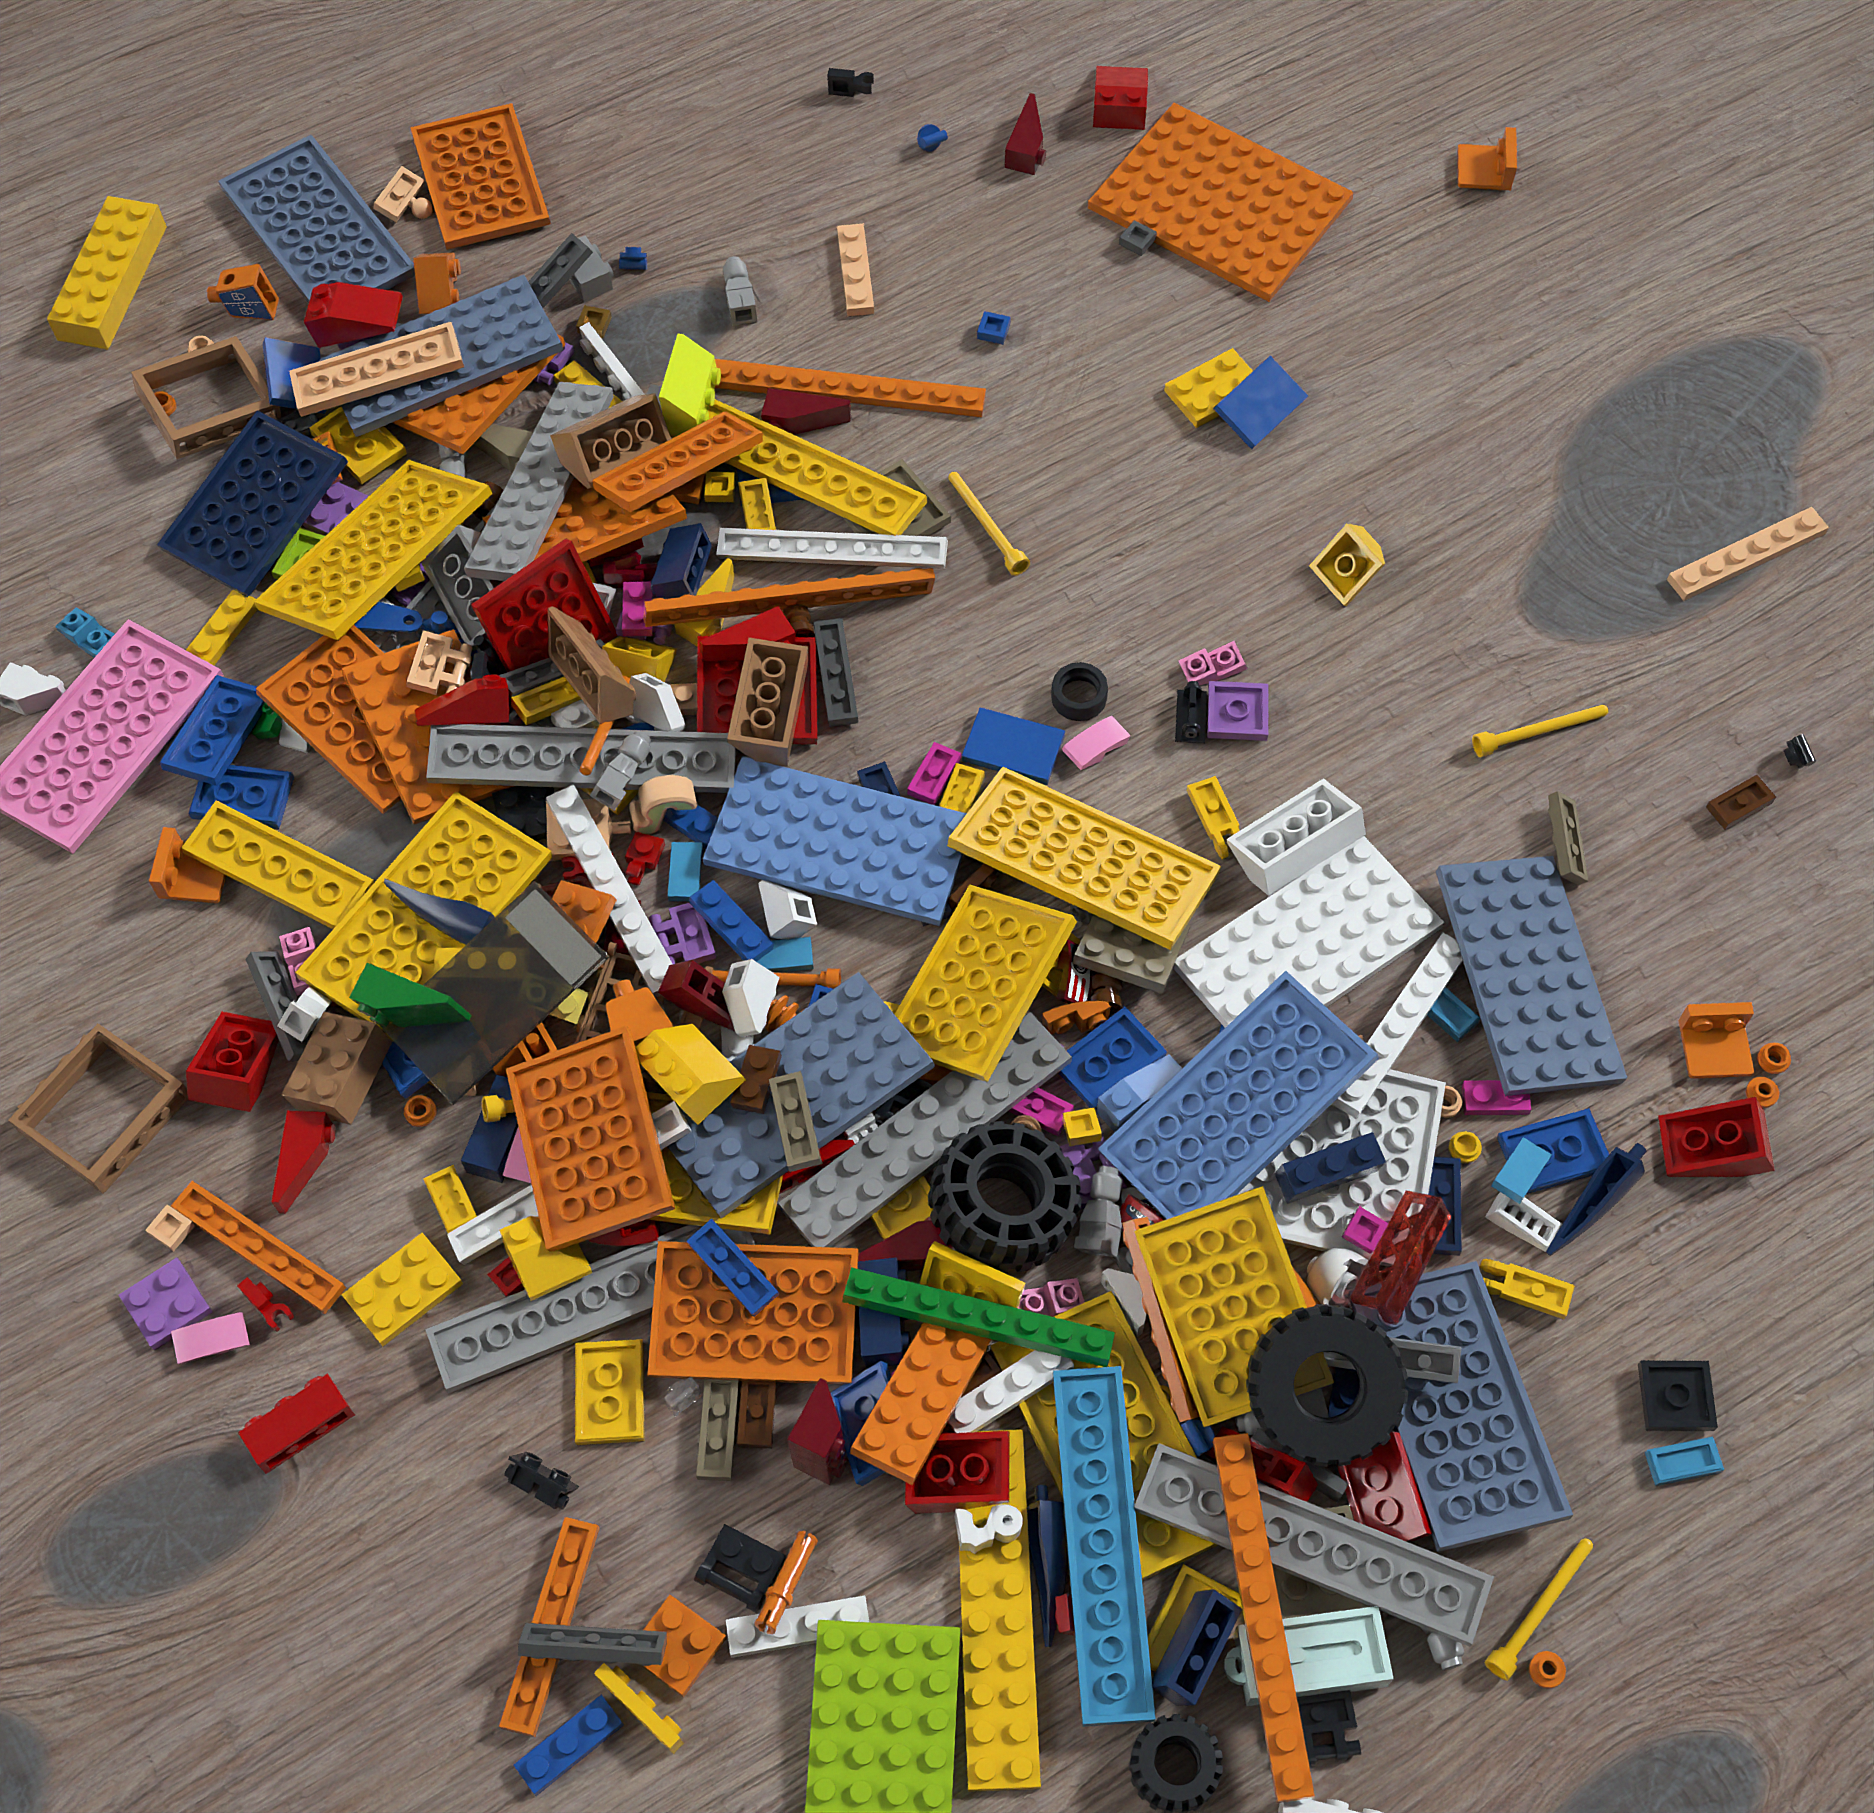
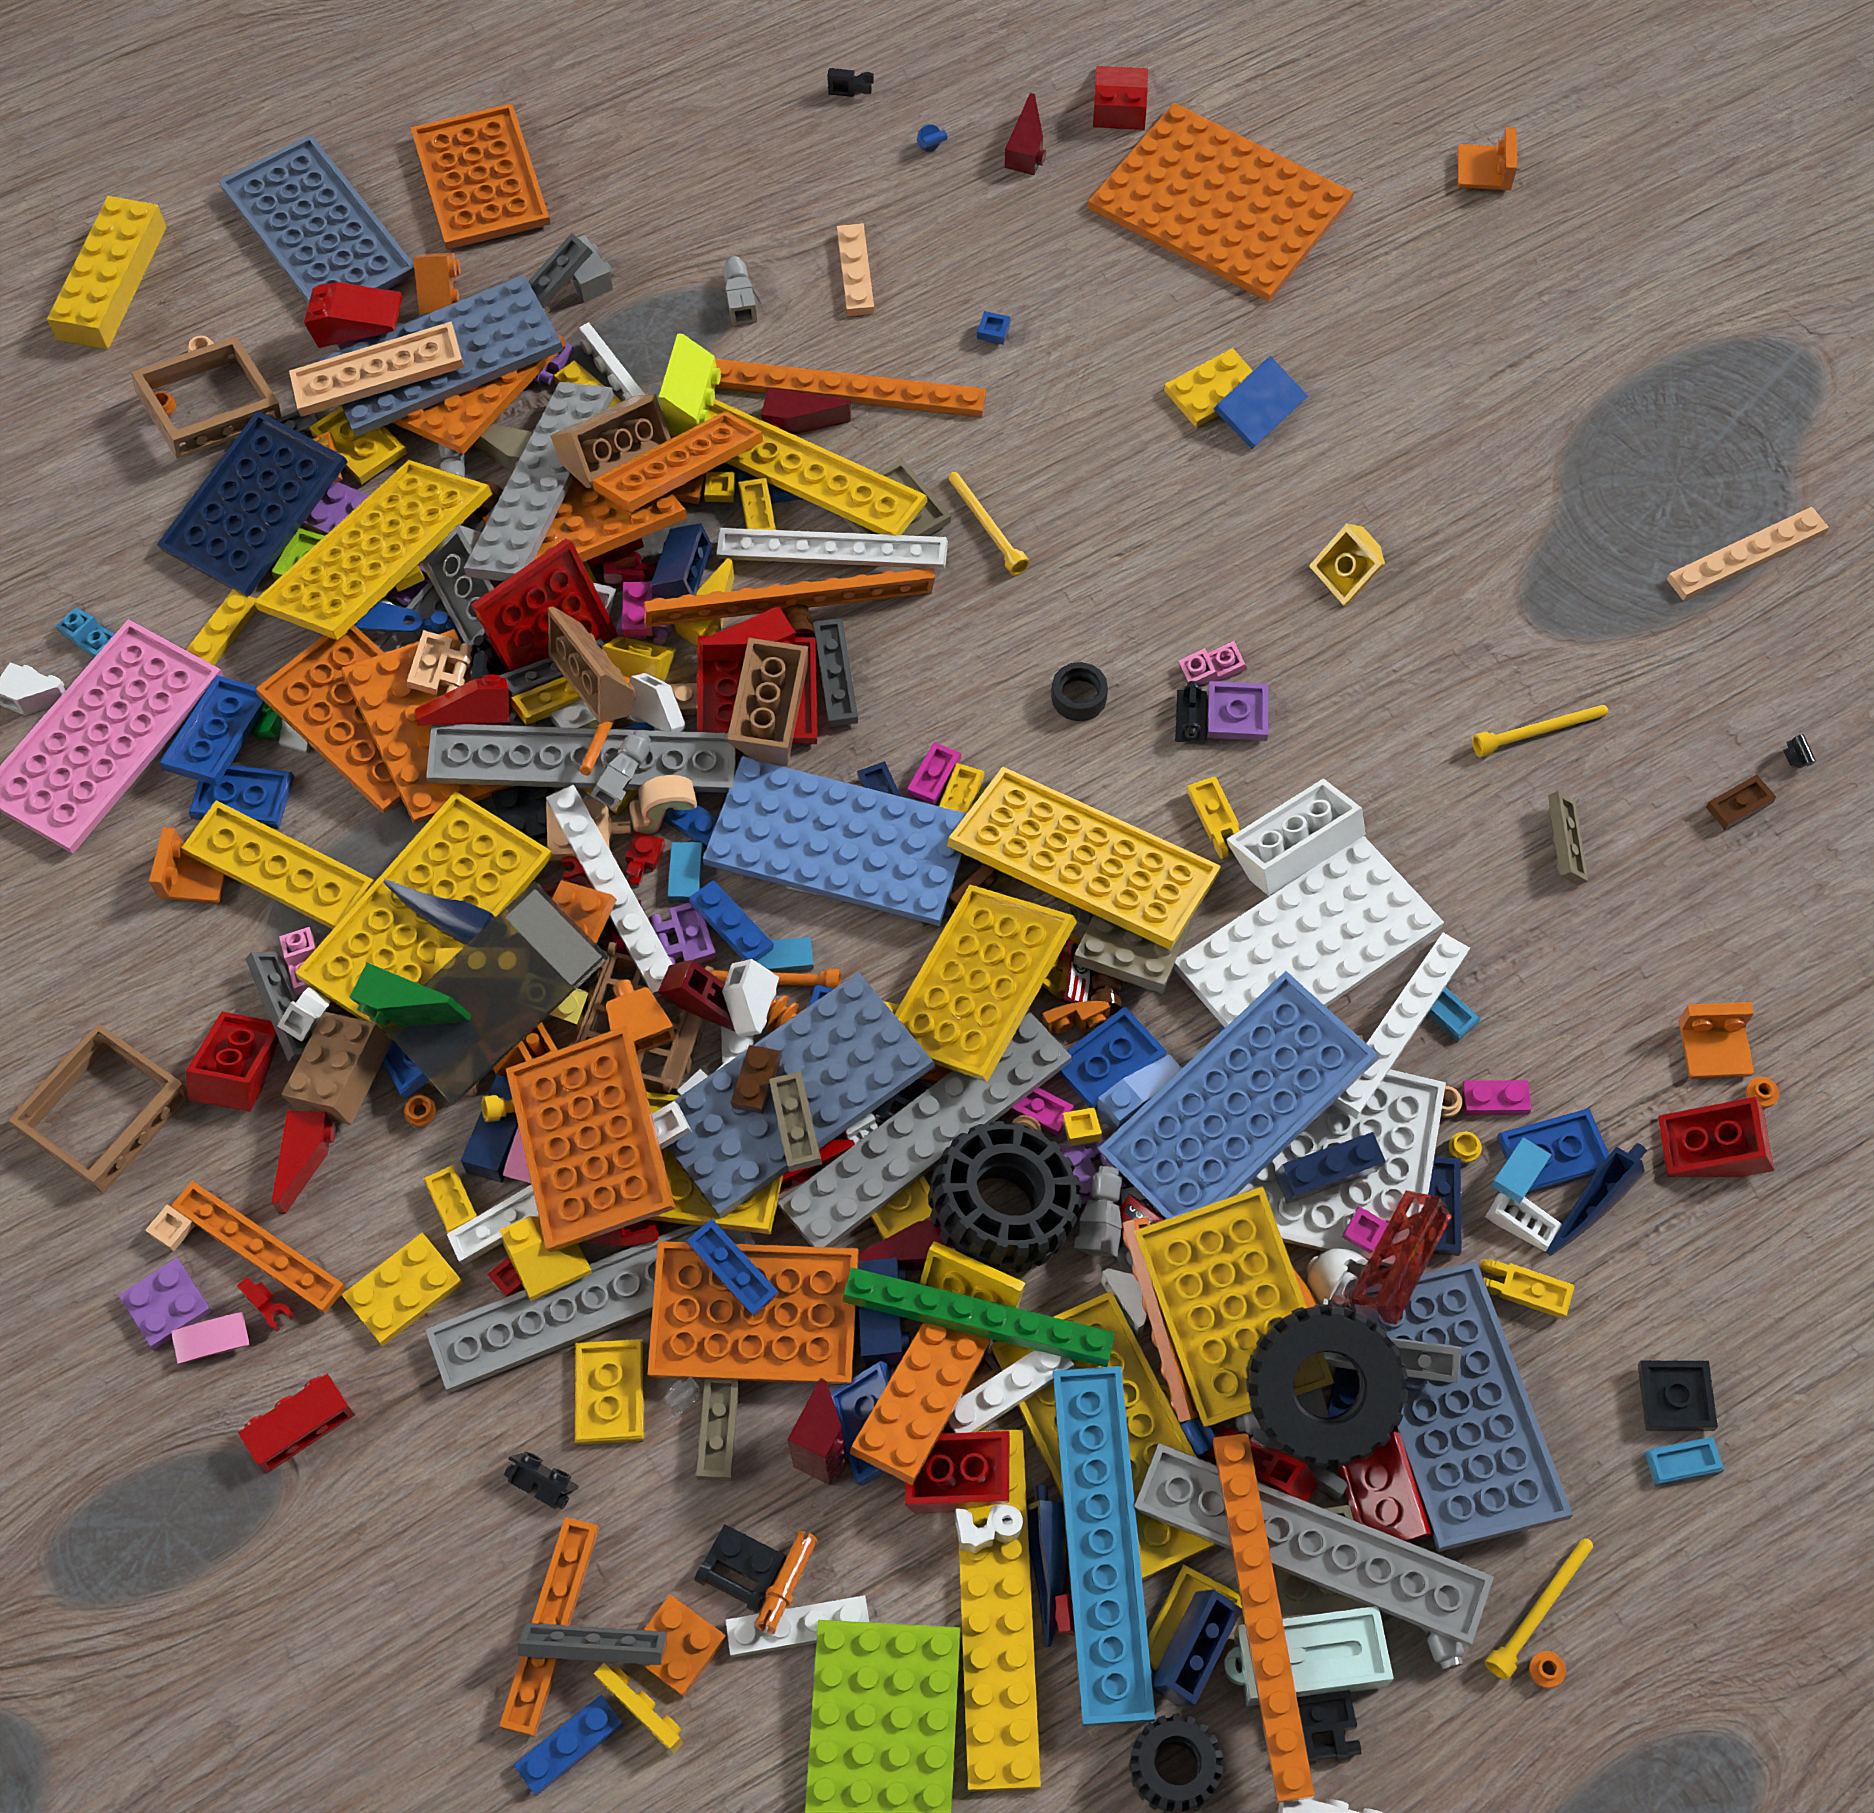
(245, 293): orange torso -> none
(279, 360): blue tile -> none
(401, 194): light nougat plate -> none
(597, 317): pearl gold plate -> none
(633, 259): blue plate -> none
(689, 1069): yellow slope -> none
(756, 1414): reddish brown plate -> none
(786, 911): white slope -> none
(1013, 743): blue tile -> none
(1052, 1298): bright pink slope -> none
(1094, 742): bright pink slope -> none
(1137, 238): dark grey plate -> none
(1530, 976): sand blue plate -> none
(1778, 1051): orange plate -> none

